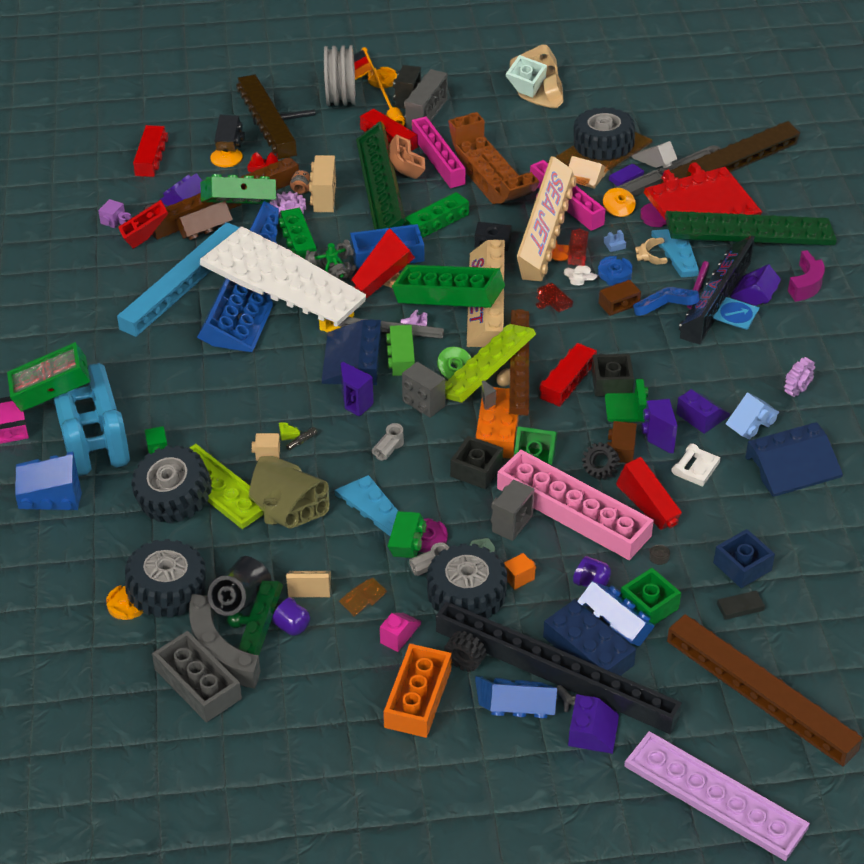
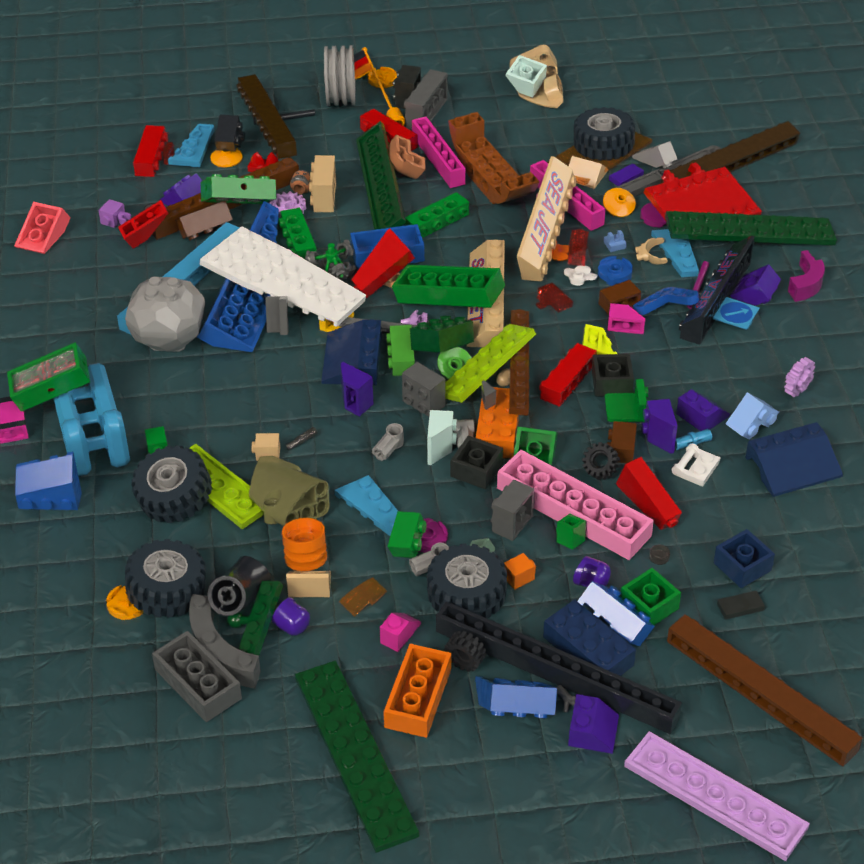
(42, 228): none -> coral slope
(165, 313): none -> light grey rock
(168, 151): none -> clear red tile
(194, 147): none -> dark azure wing
(277, 314): none -> dark grey panel
(288, 432): lime tile -> none
(304, 544): none -> orange wheel
(357, 757): none -> dark green plate
(440, 435): none -> light aqua slope
(441, 334): none -> dark green brick
(464, 429): none -> light grey piece
(492, 231): black brick -> none
(571, 531): none -> green brick
(596, 338): none -> neon yellow wing
(625, 319): none -> dark pink slope
(693, 438): none -> dark azure pin

